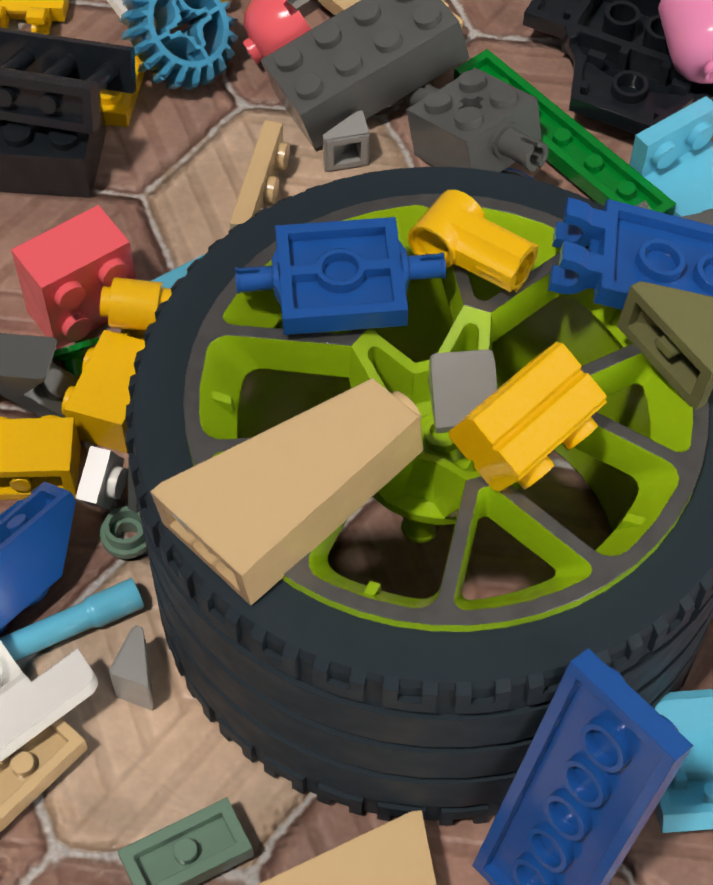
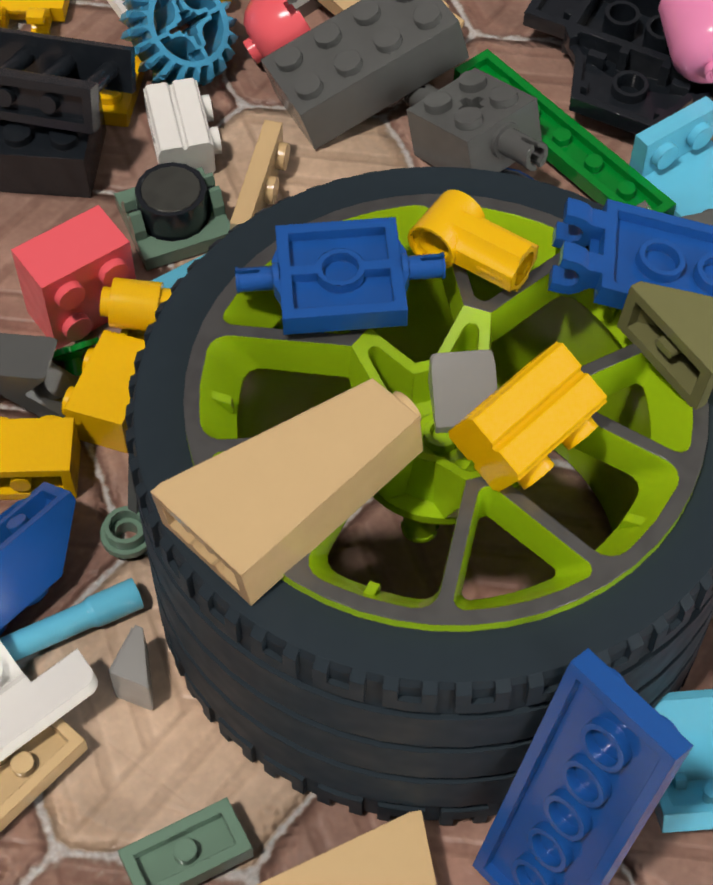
(102, 479): white plate -> none
(171, 213): none -> piece
(180, 124): none -> white brick
(347, 144): light grey slope -> none

